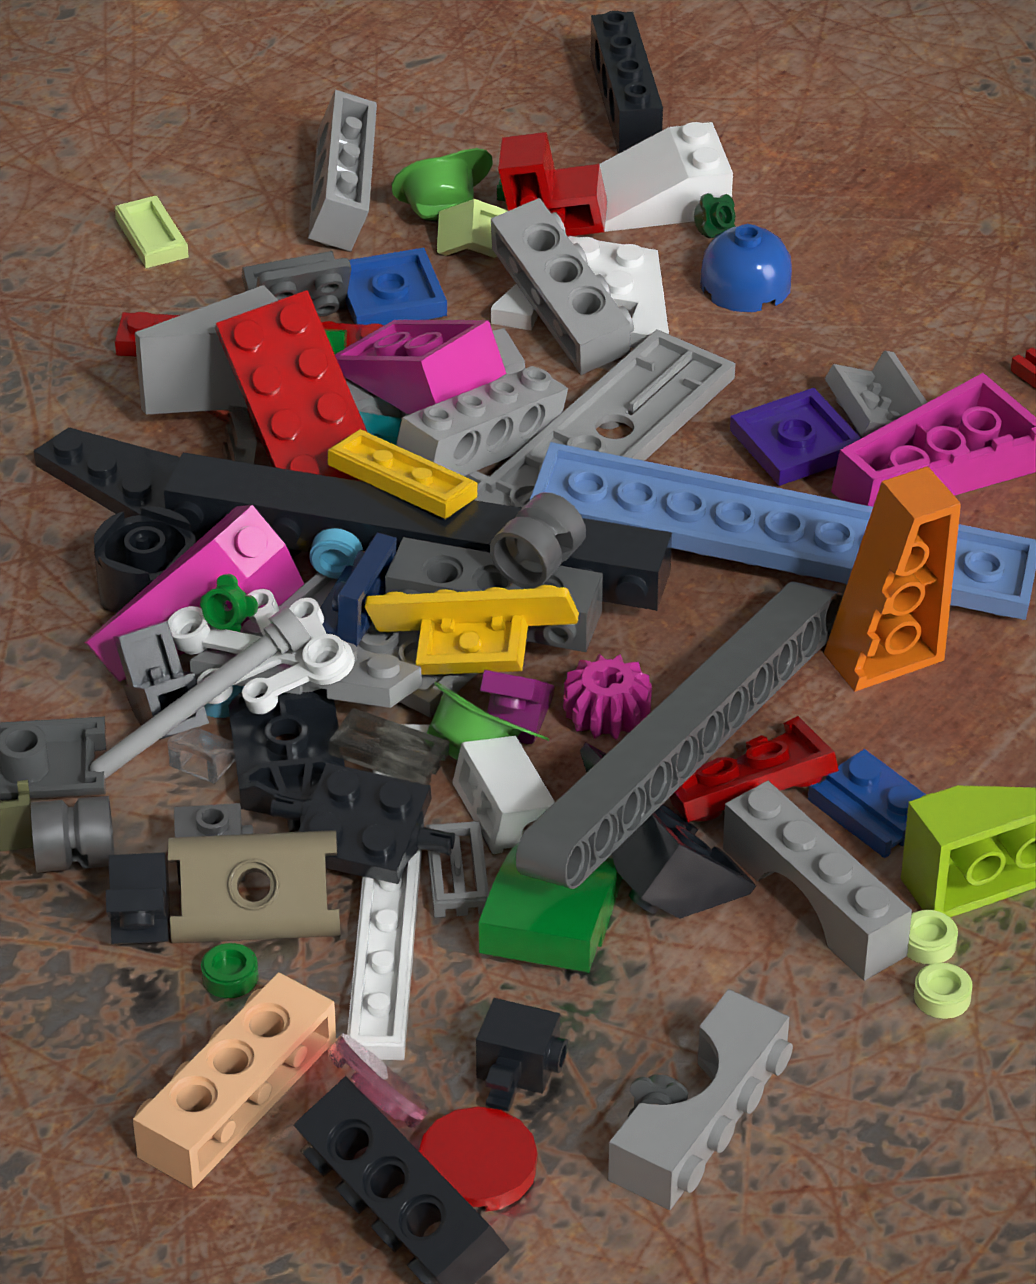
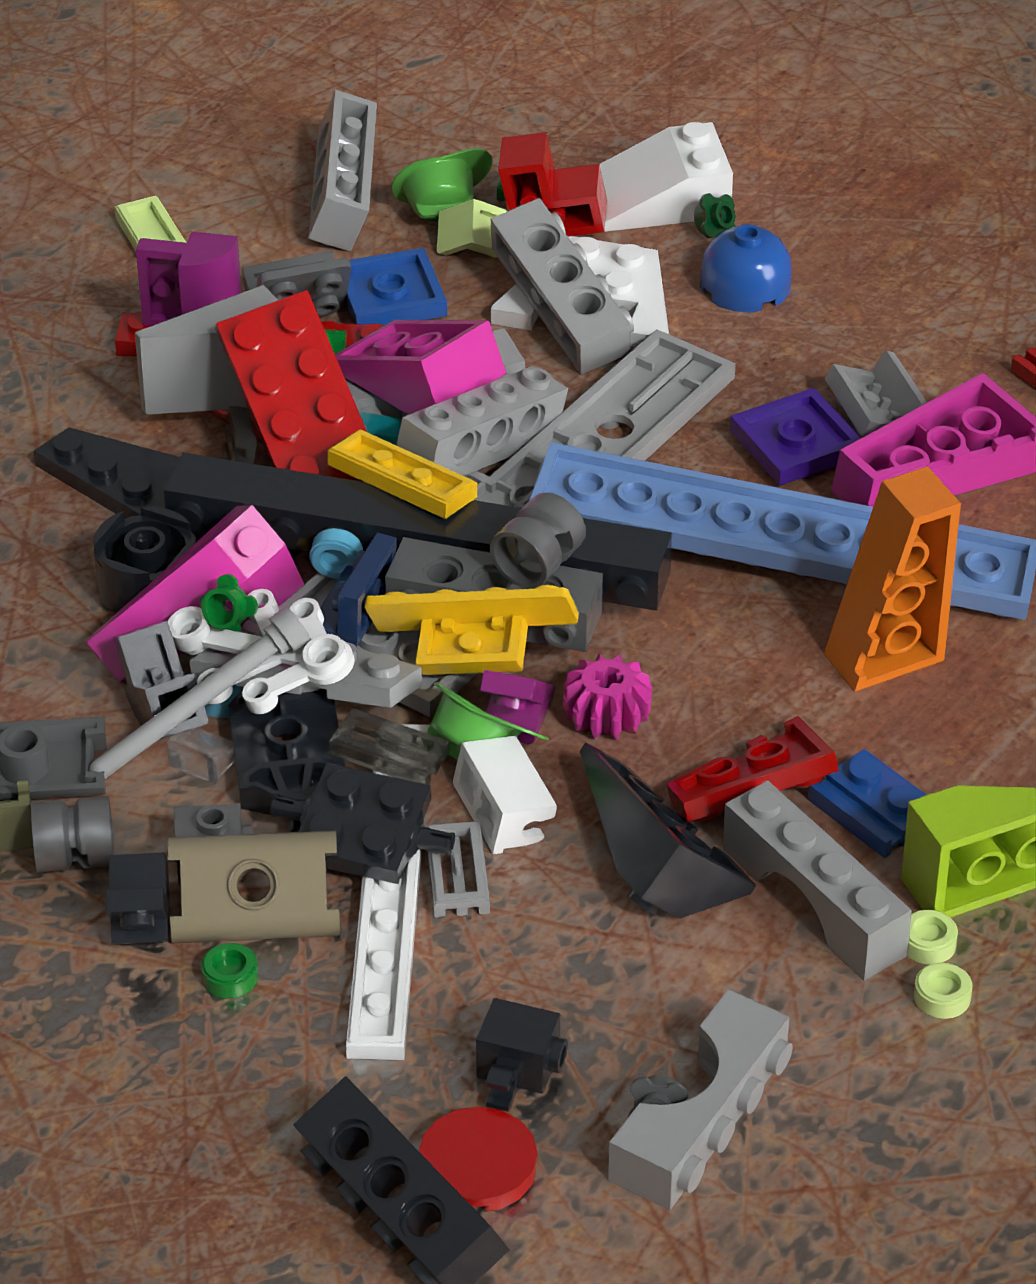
(186, 275): none -> magenta brick
(234, 1079): light nougat brick -> none
(378, 1081): clear pink tile -> none
(545, 920): green slope -> none
(625, 79): black brick -> none
(677, 737): dark grey beam -> none

